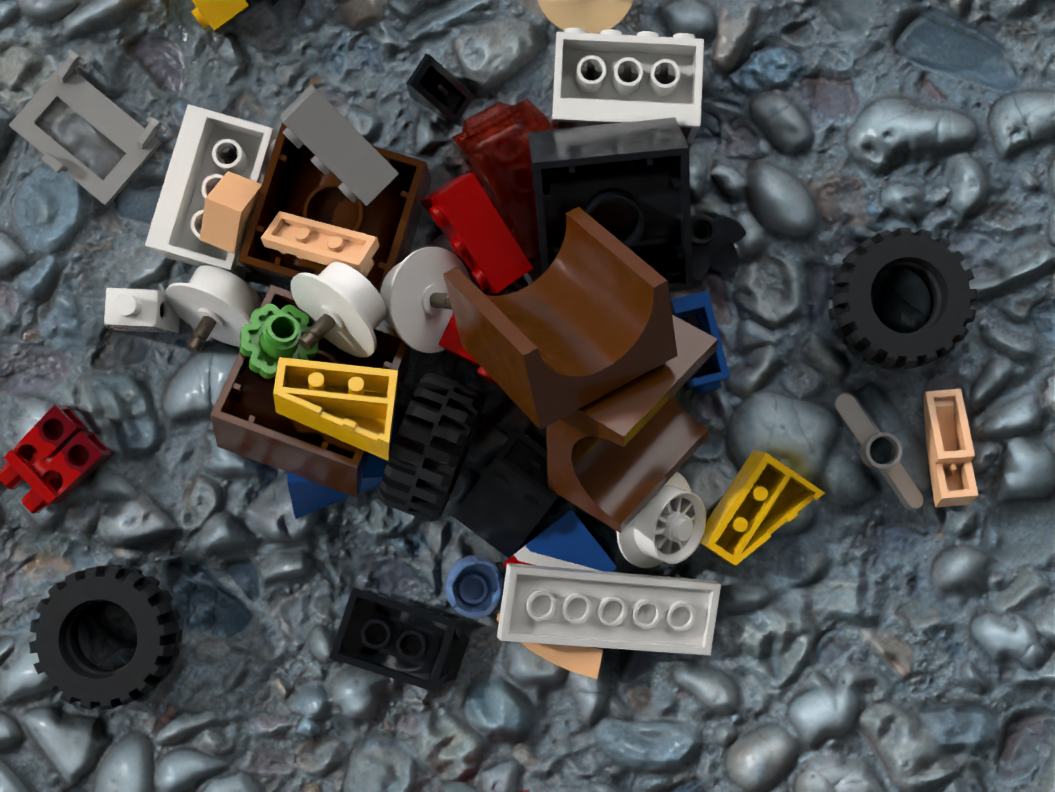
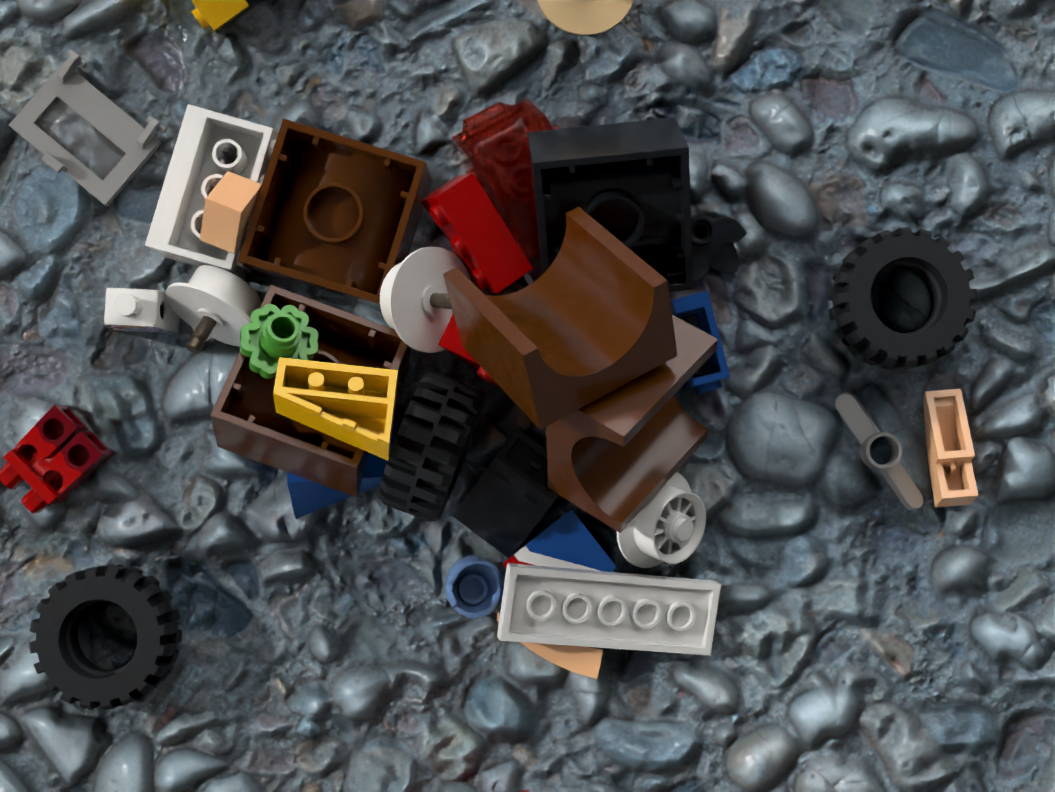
(320, 242): light nougat plate -> none
(337, 146): light grey wedge -> none
(340, 308): white piece -> none
(399, 640): black slope -> none
(439, 90): black slope -> none
(642, 62): white brick -> none
(755, 506): yellow wedge -> none

